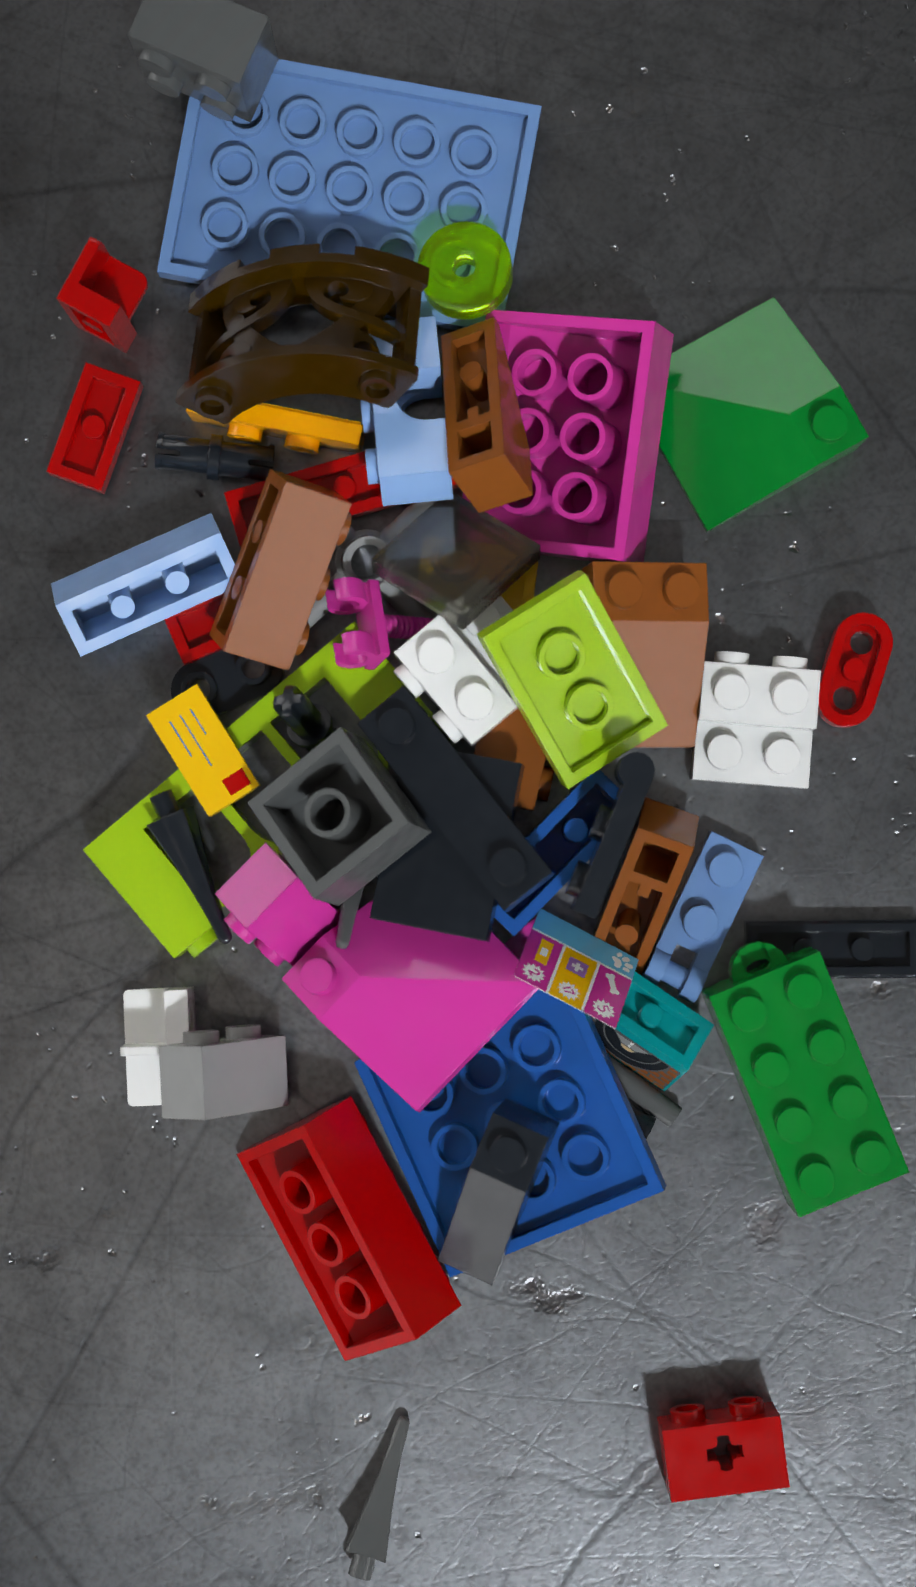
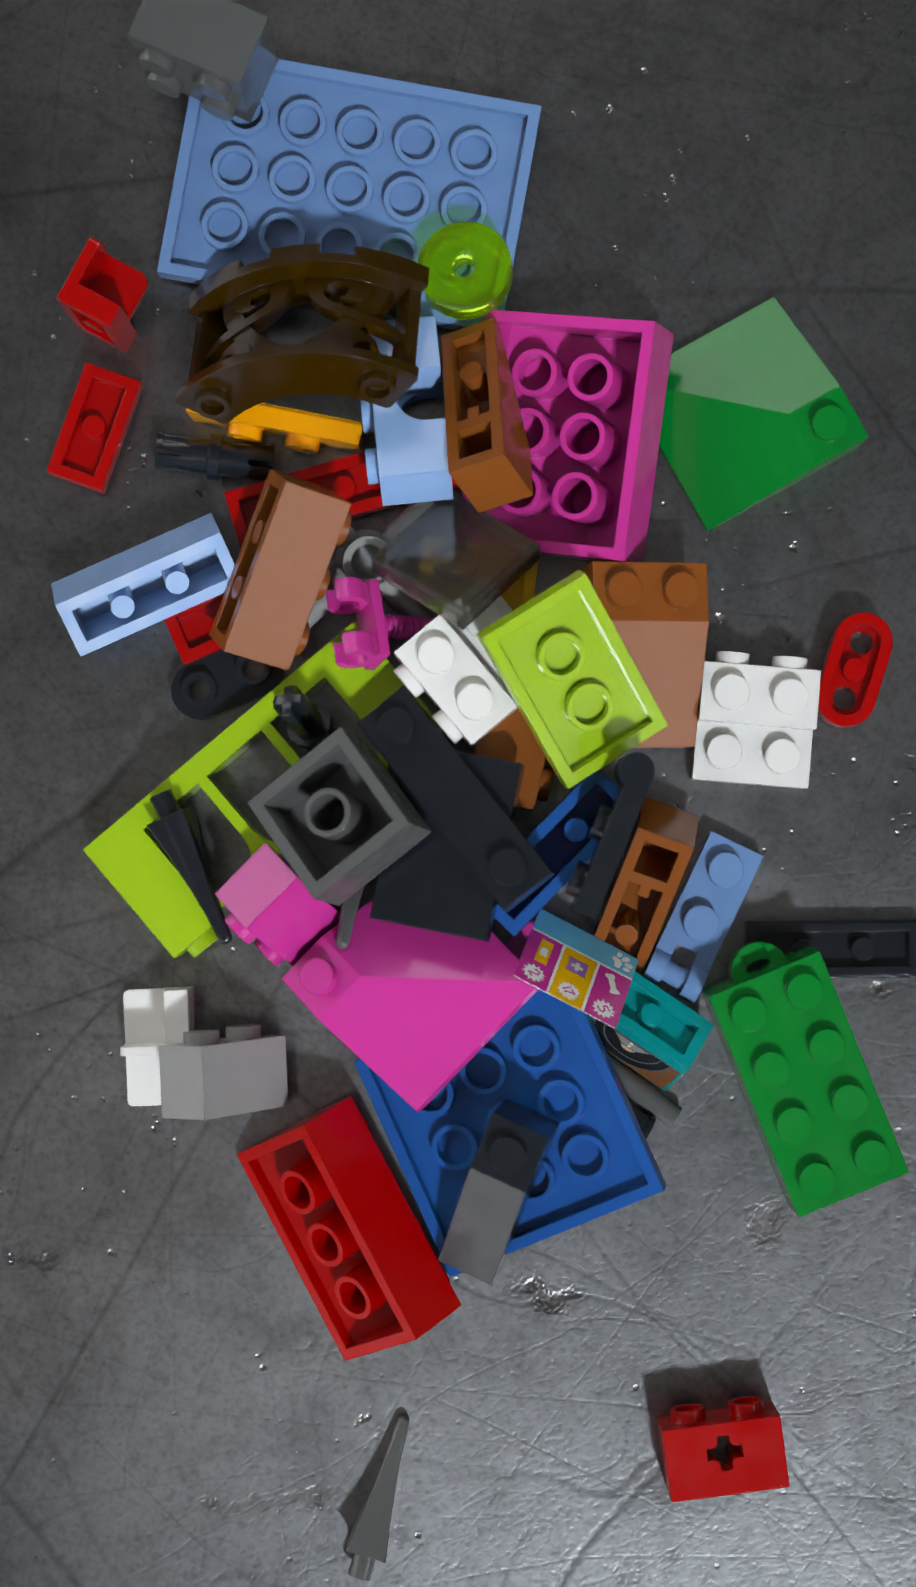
(203, 750): yellow tile -> none

